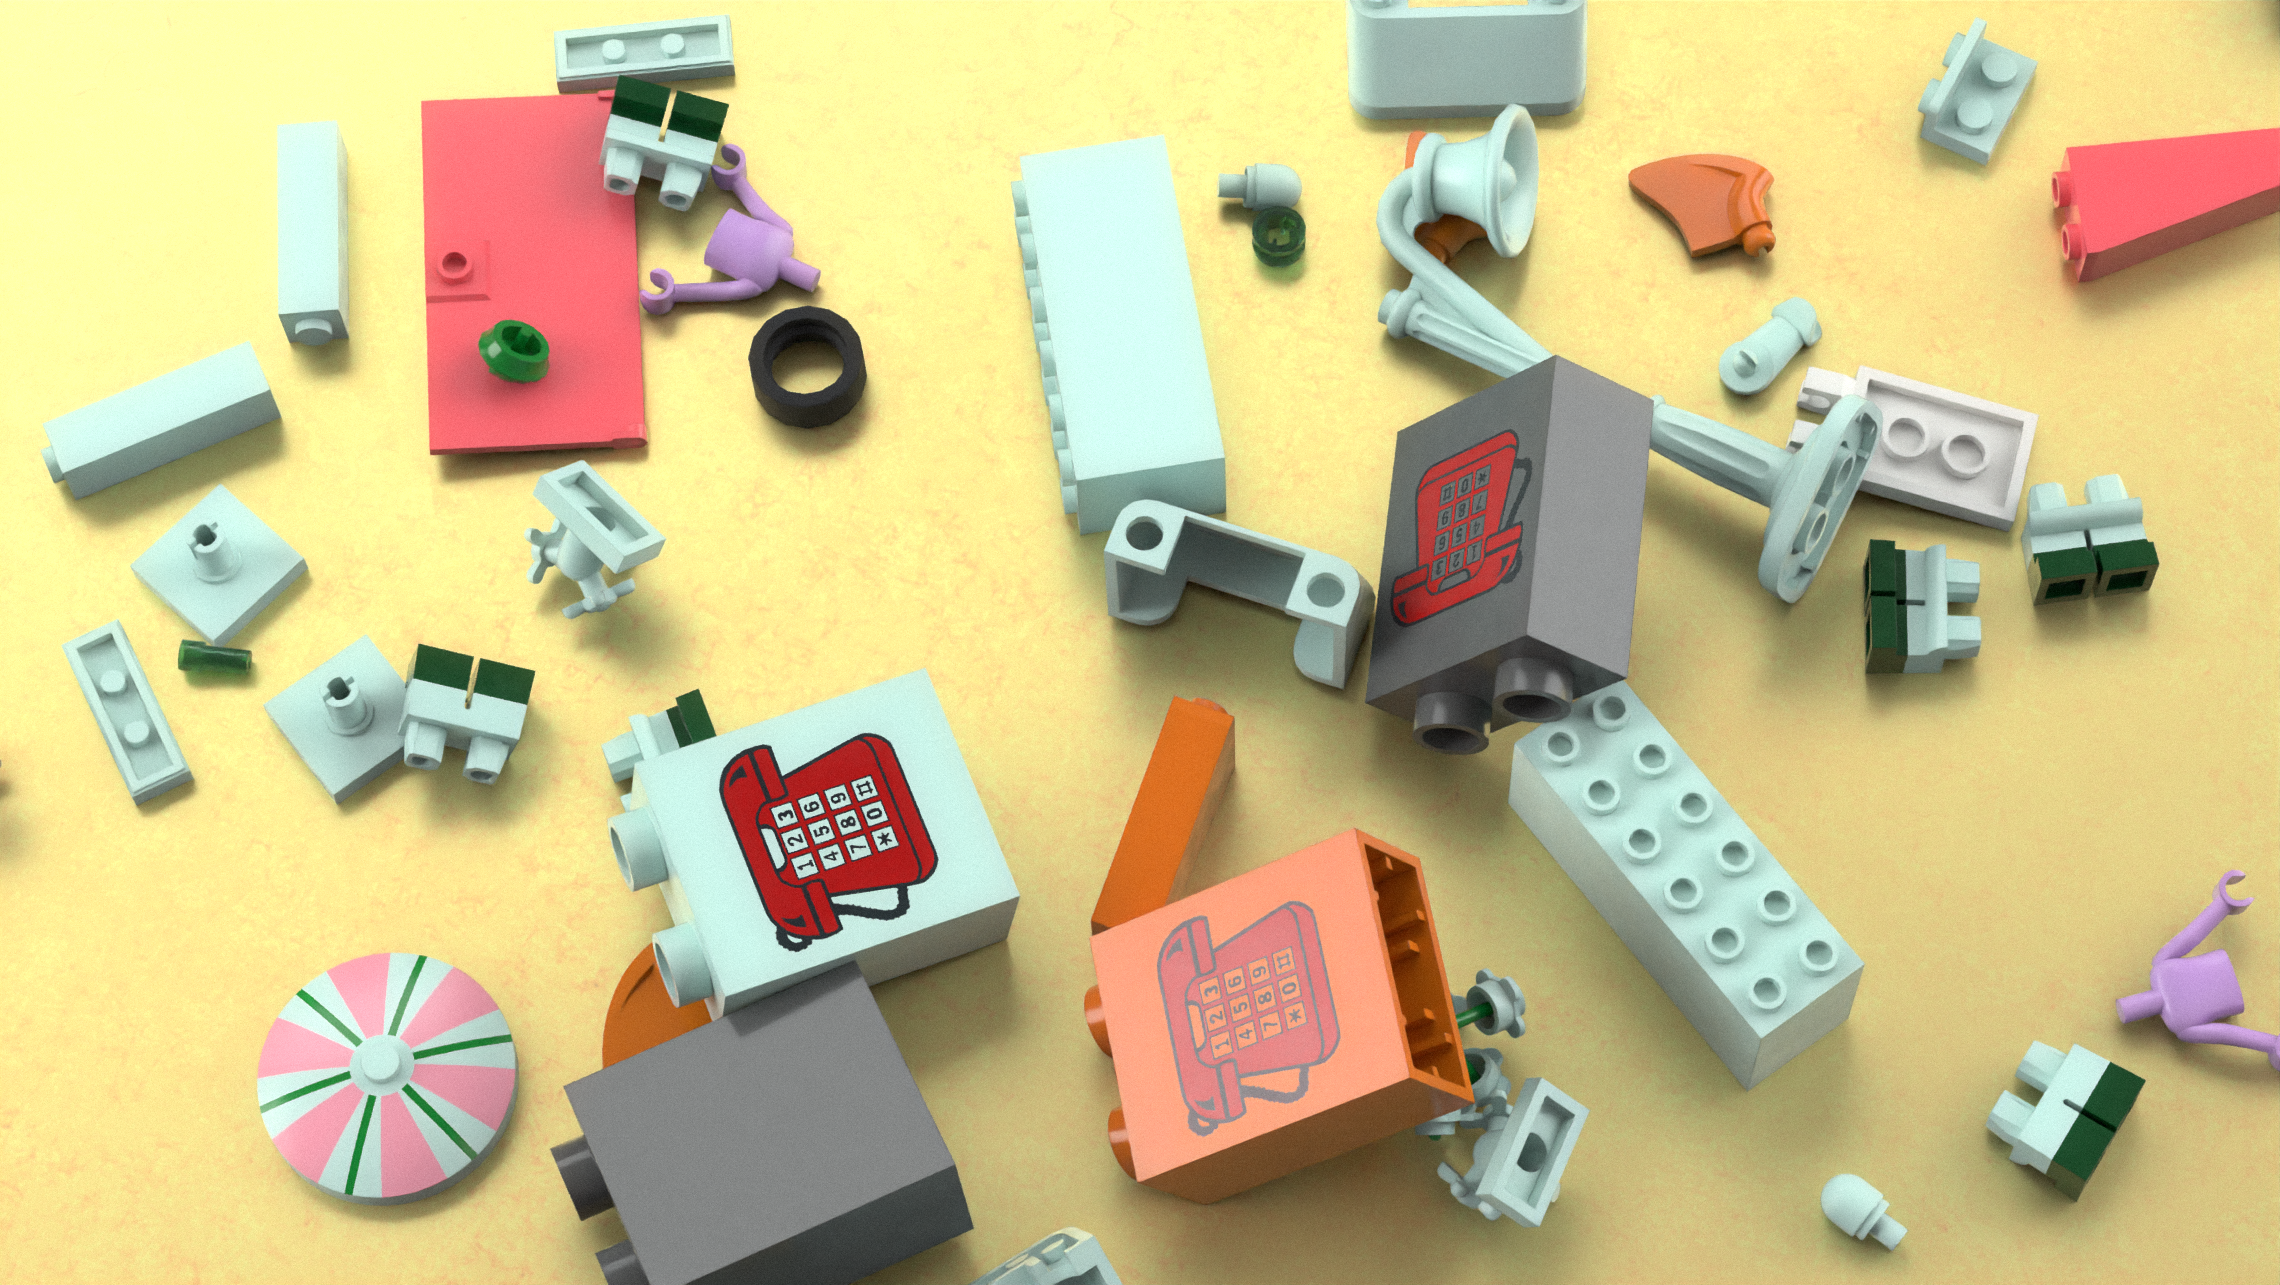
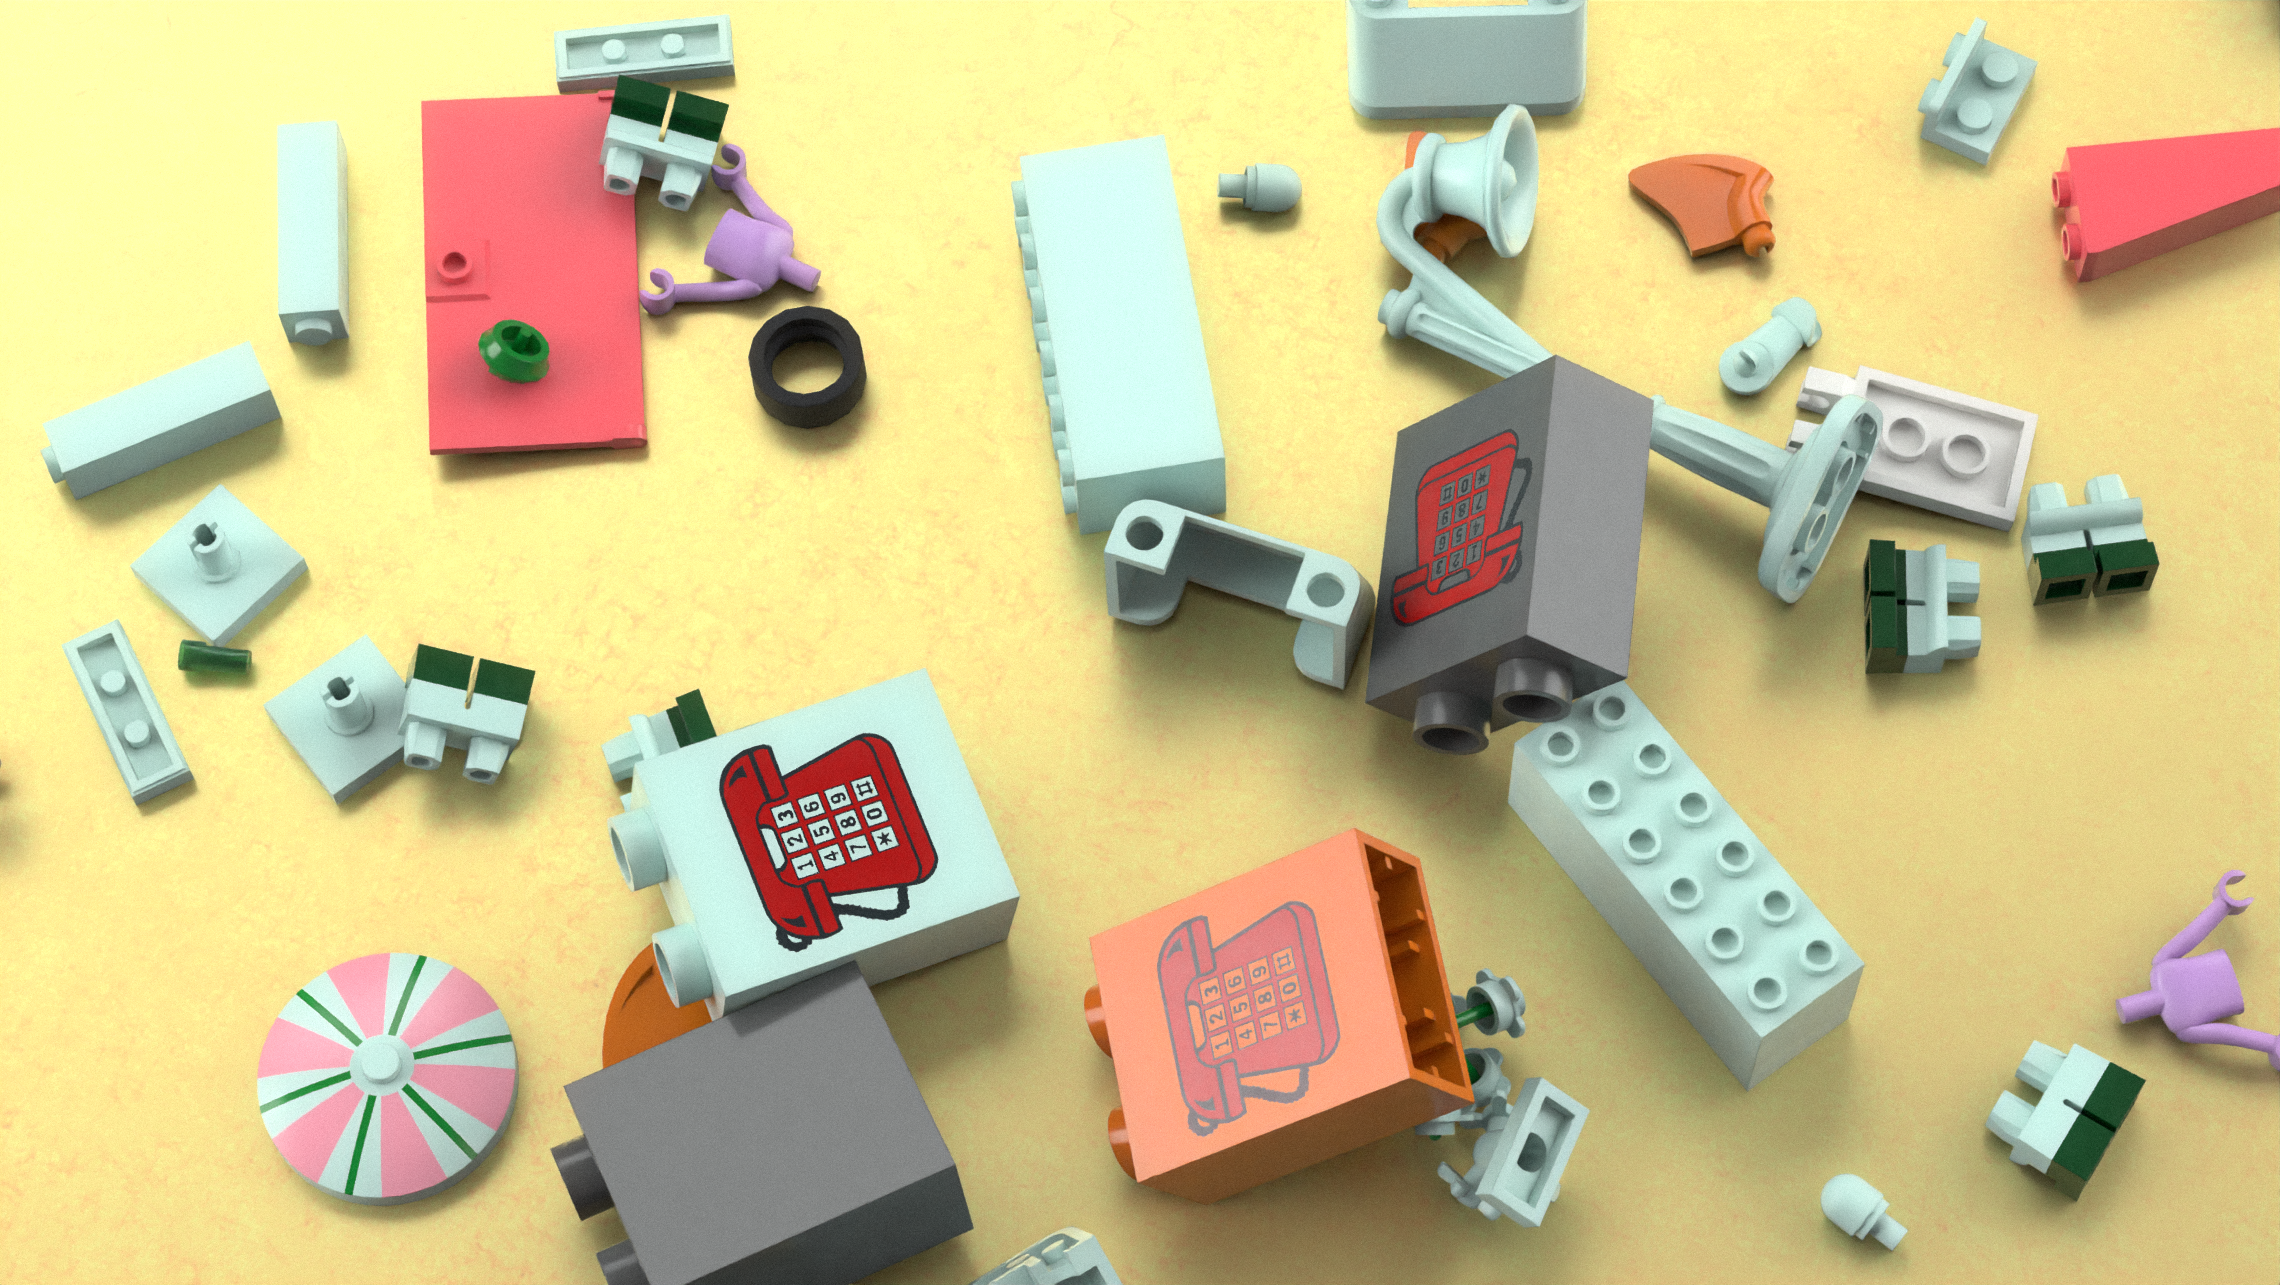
(596, 530): light aqua piece -> none
(1169, 813): orange slope -> none
(1274, 254): clear green bush -> none

